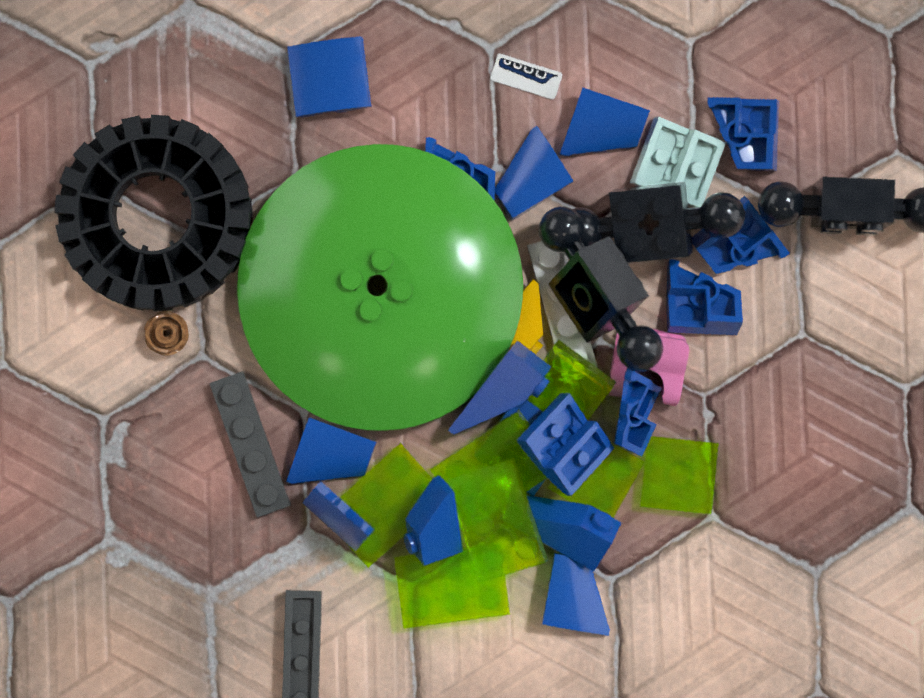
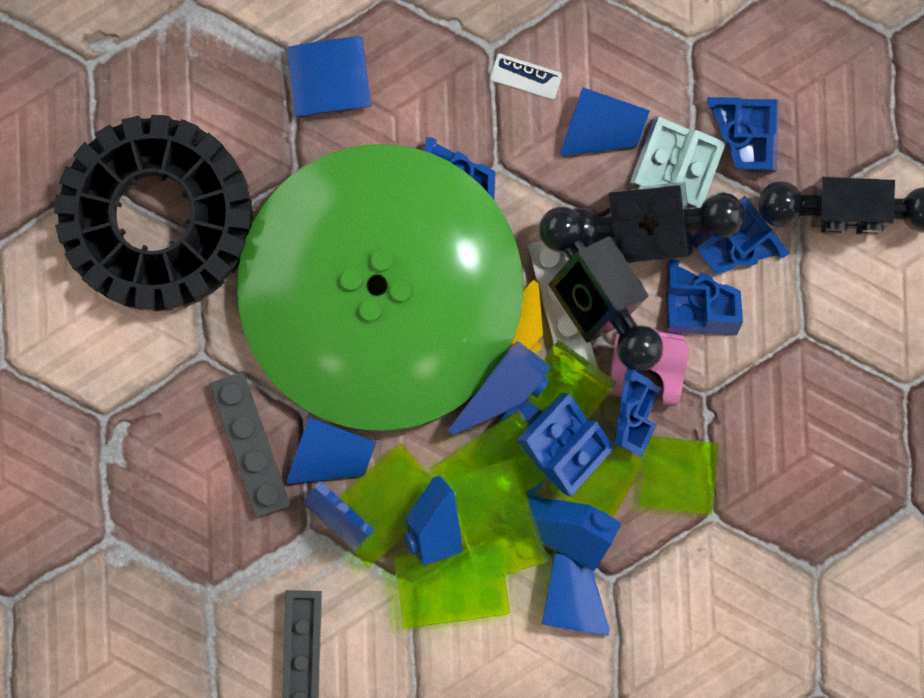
(155, 329): medium nougat plate -> none
(531, 176): blue slope -> none

